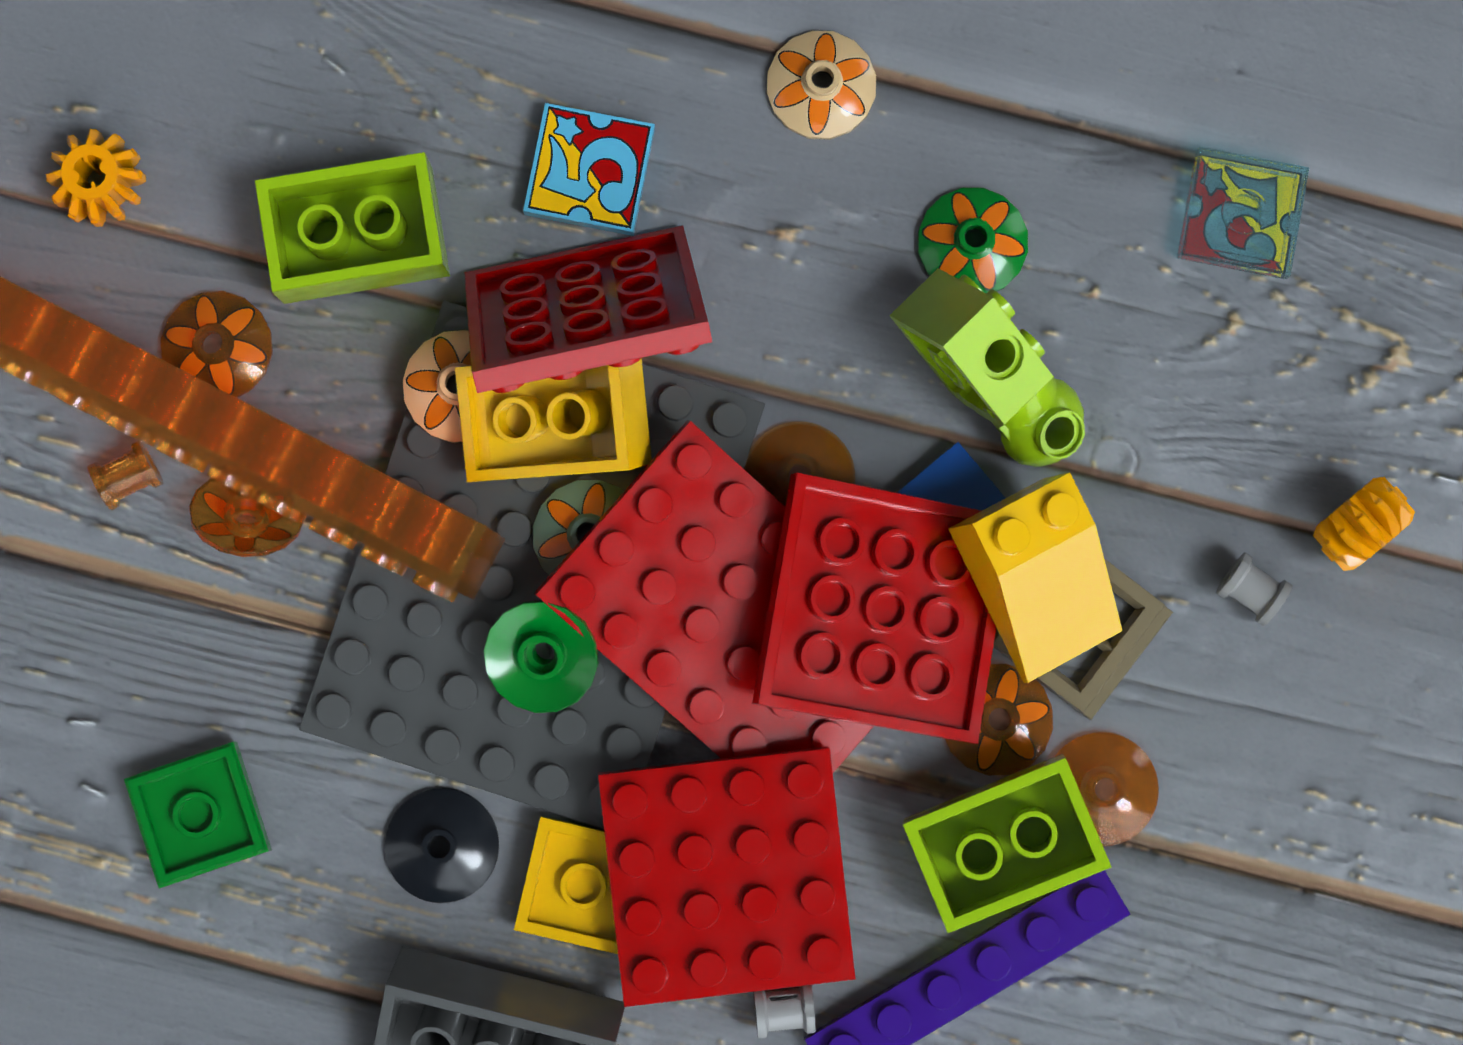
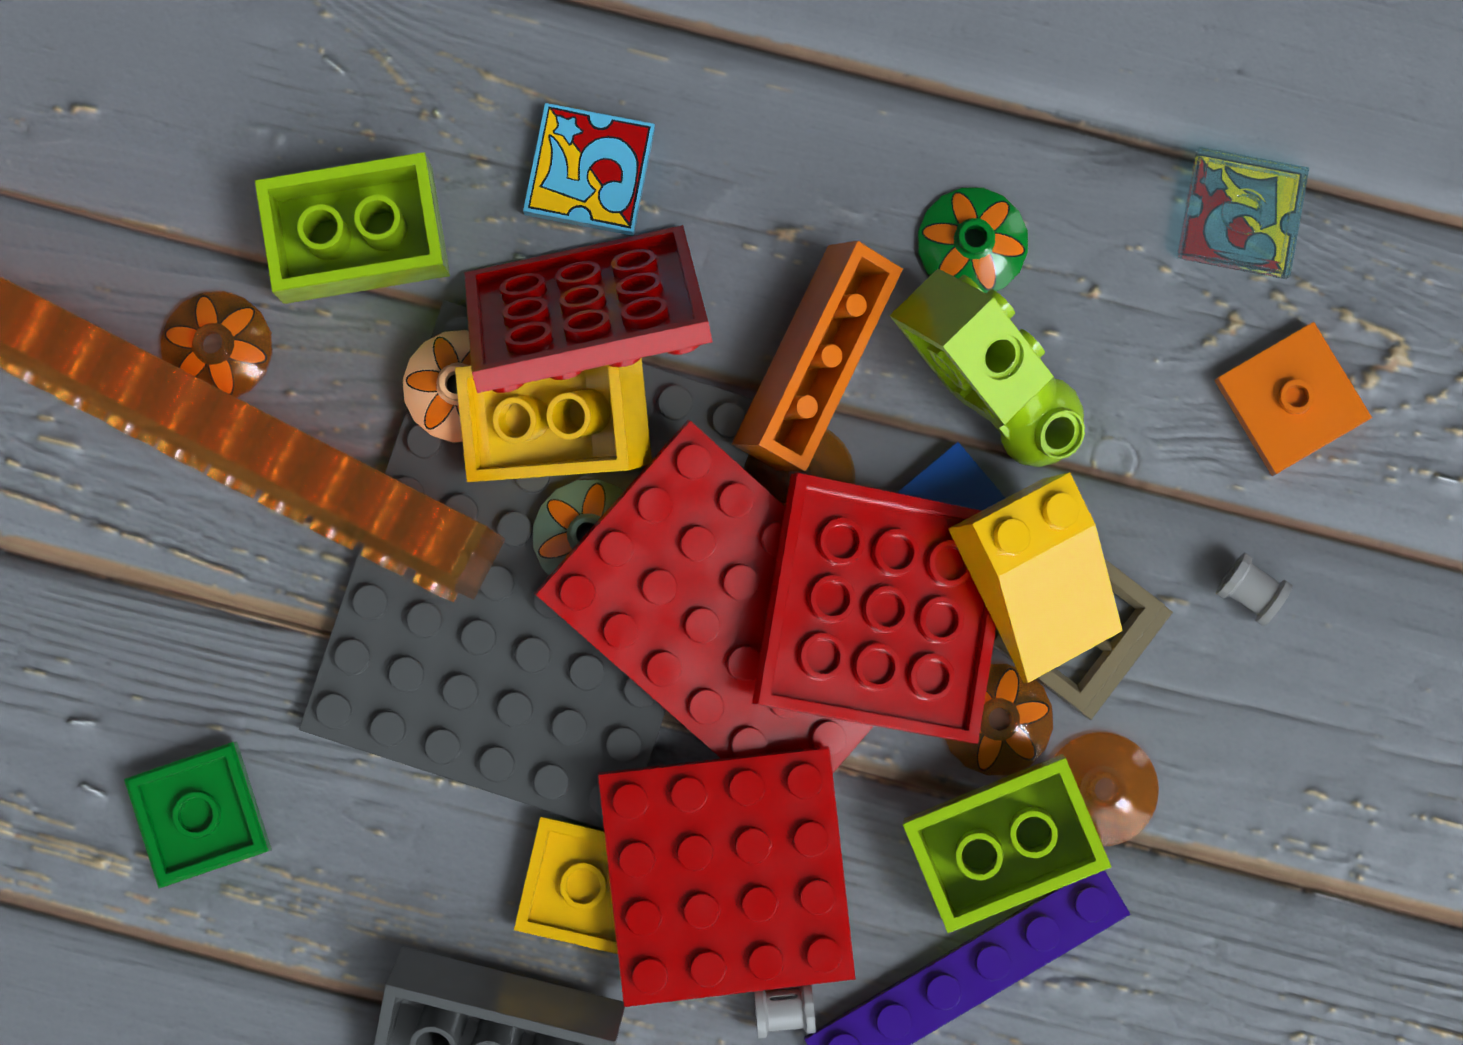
(94, 199): light orange gear -> none
(125, 475): clear orange bush -> none
(239, 523): clear orange dish -> none
(471, 839): black dish -> none
(526, 677): green dish -> none
(816, 110): tan dish -> none
(817, 356): none -> orange brick
(1293, 399): none -> orange plate
(1364, 523): light orange gear -> none

